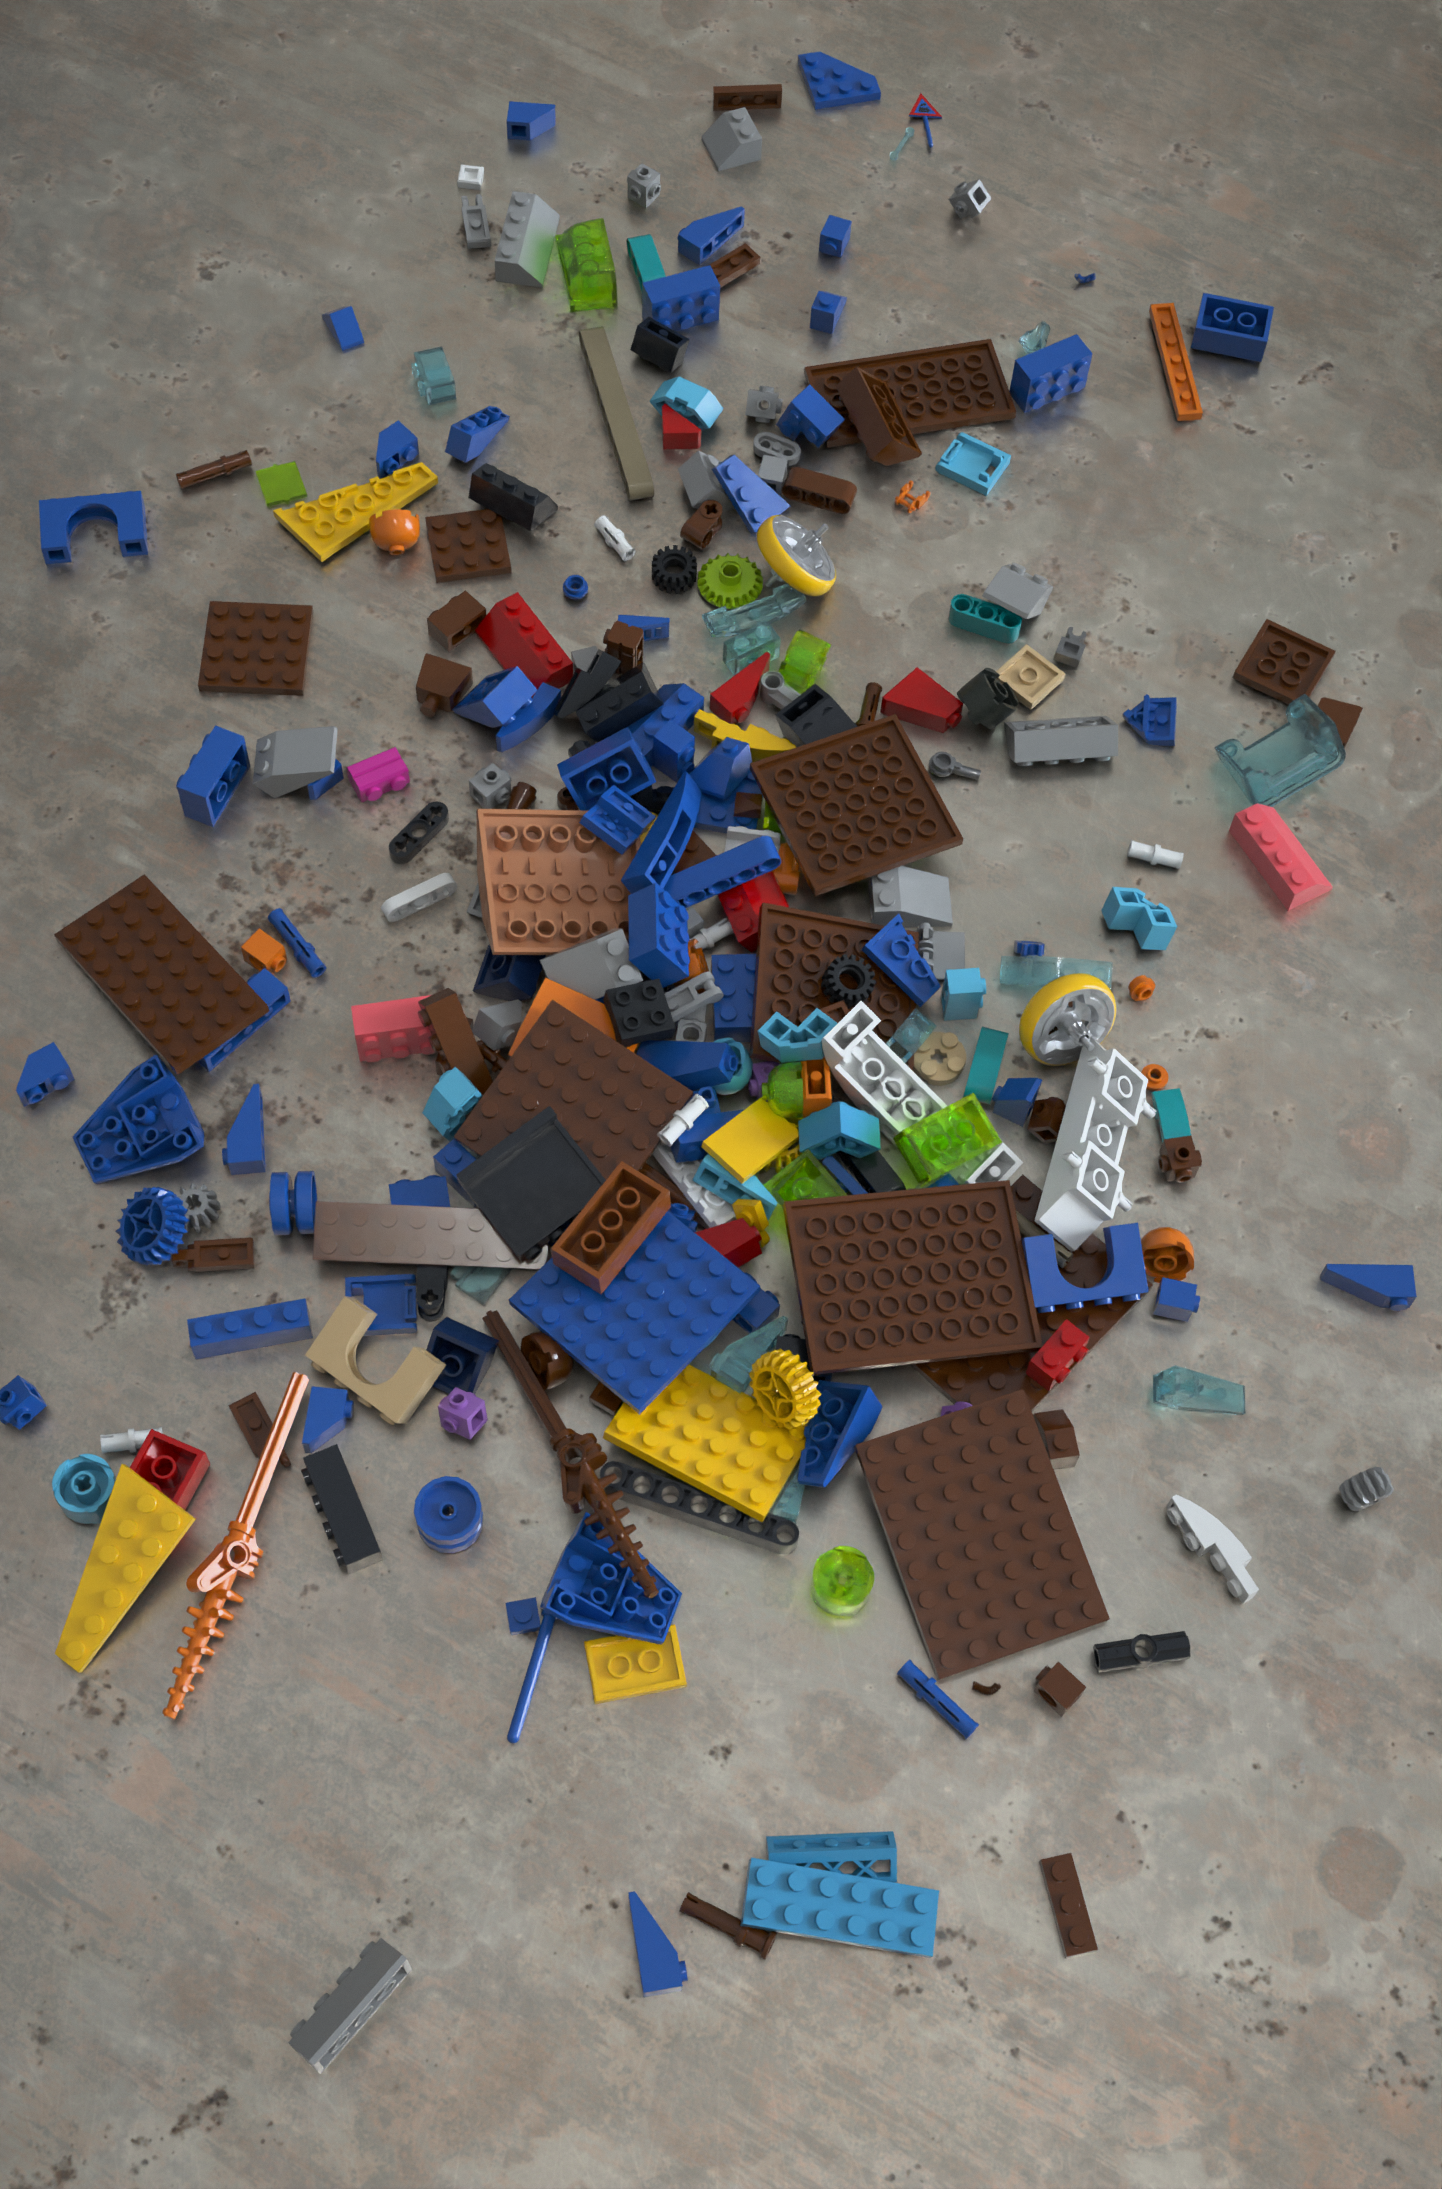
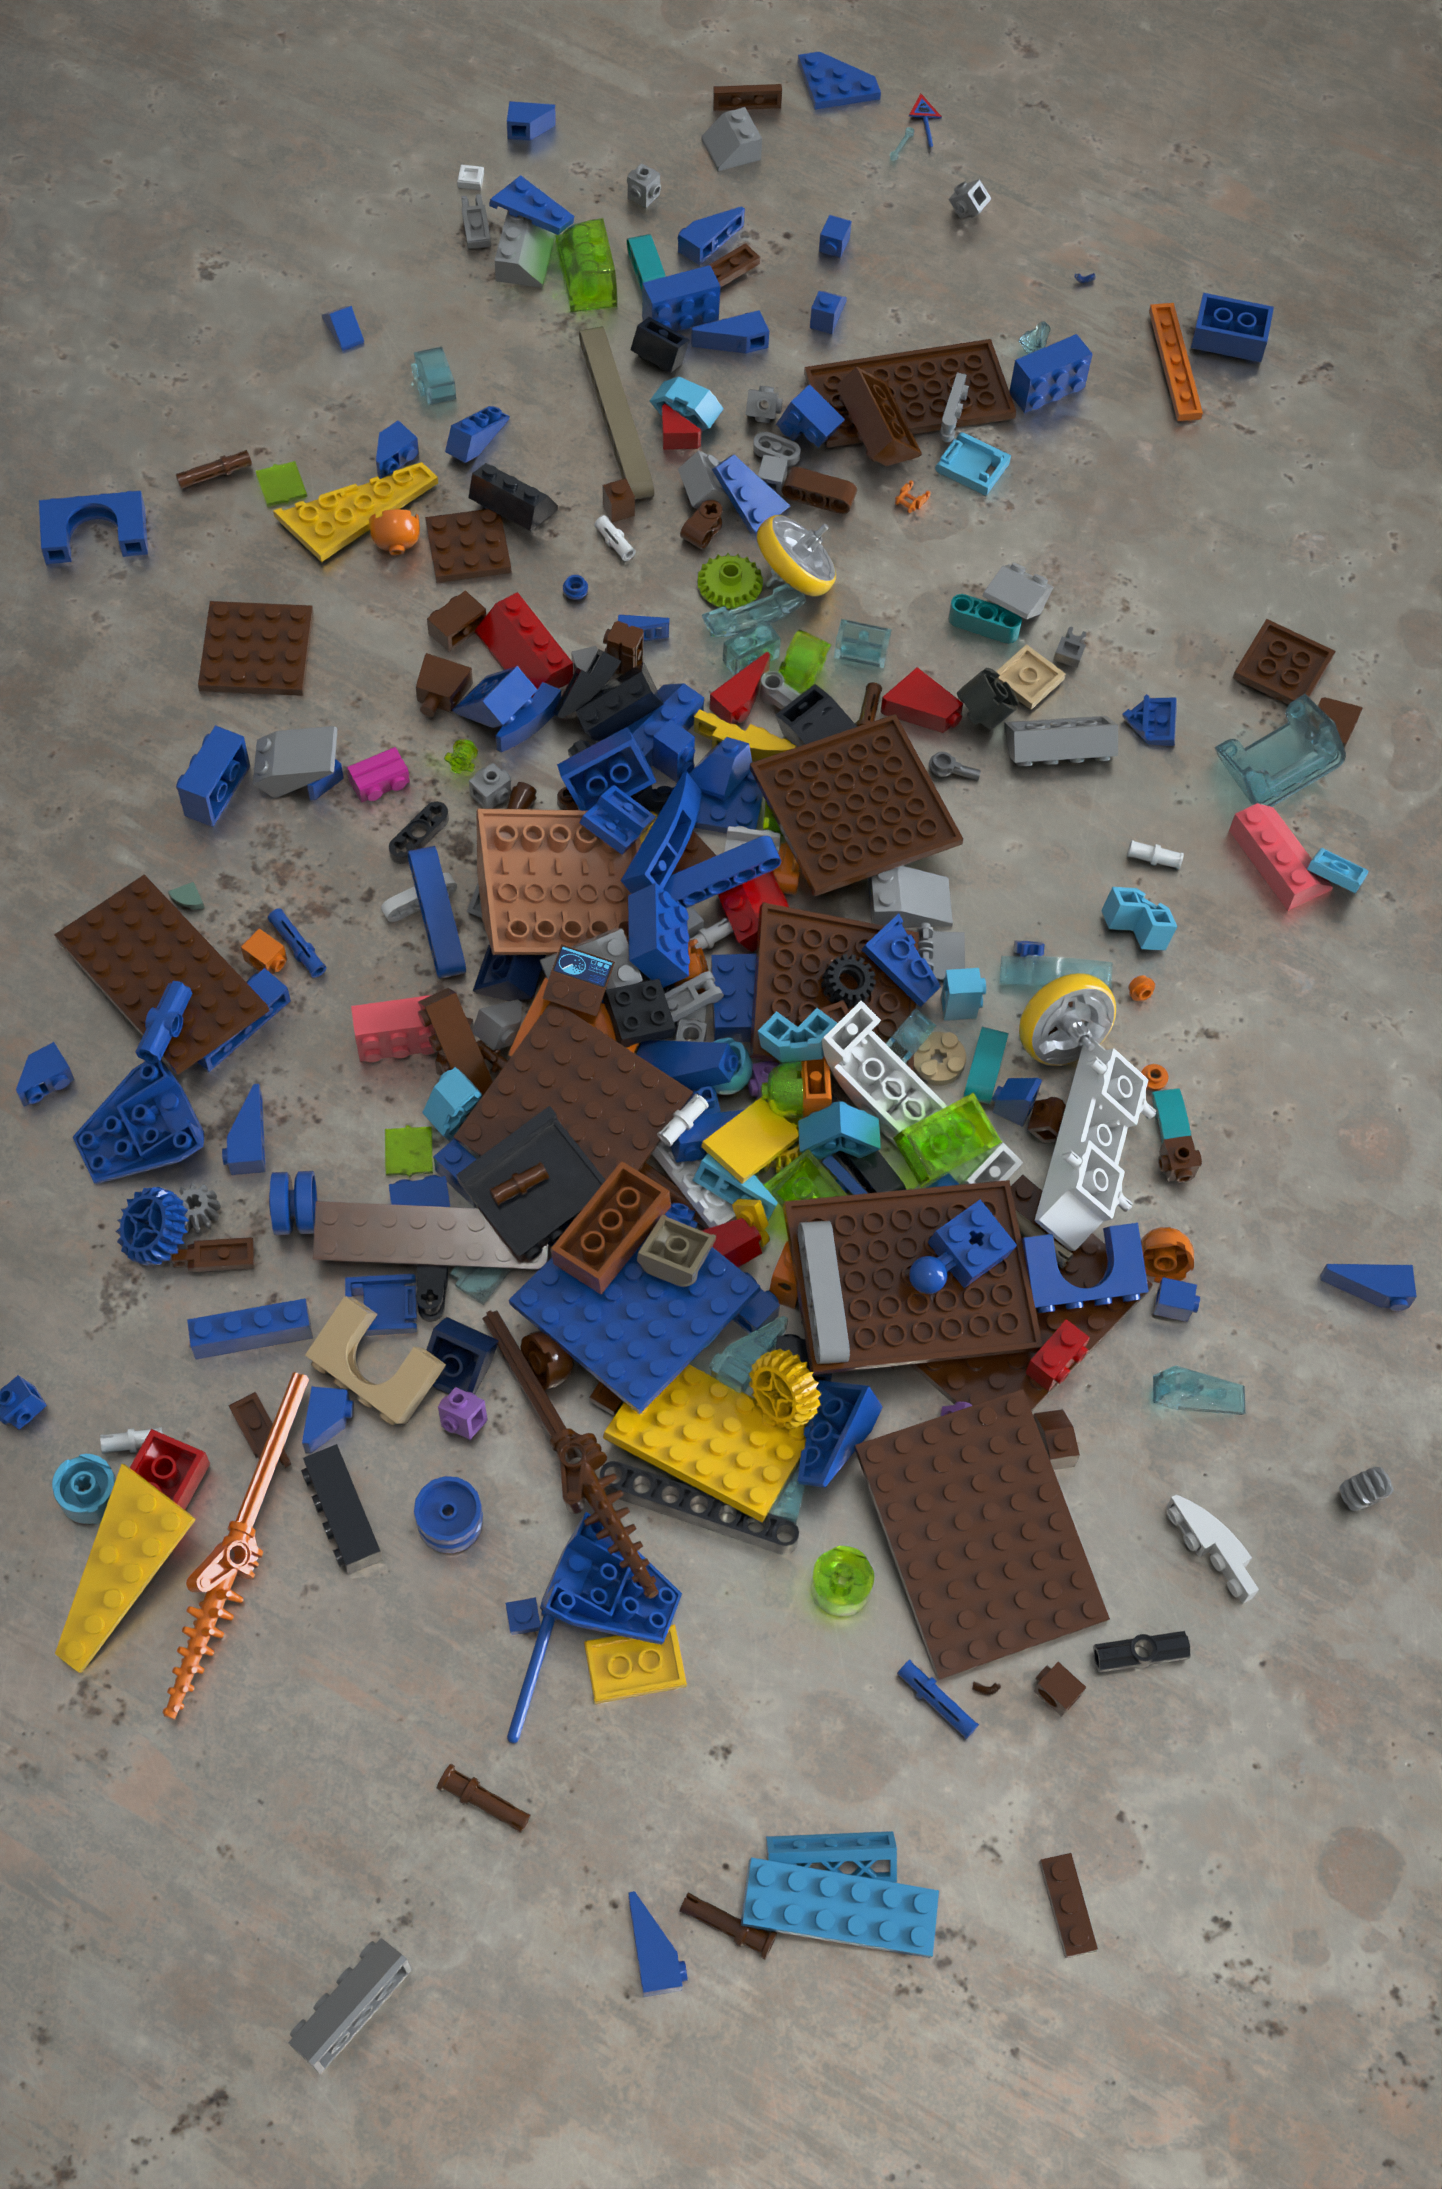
(164, 1022): none -> blue piece
(187, 896): none -> sand green tile
(408, 1151): none -> clear neon green piece
(436, 912): none -> blue beam
(461, 758): none -> clear neon green brick
(471, 1792): none -> reddish brown pin
(519, 1183): none -> reddish brown pin
(530, 202): none -> blue wing
(578, 980): none -> slope
(618, 500): none -> reddish brown brick
(674, 581): black tyre -> none
(675, 1251): none -> dark tan slope
(734, 334): none -> blue slope
(748, 805): reddish brown slope -> none
(784, 1274): none -> orange torso
(823, 1292): none -> light grey beam
(862, 643): none -> clear light blue brick
(954, 408): none -> light grey plate
(956, 1253): none -> blue brick
(1338, 870): none -> medium azure tile

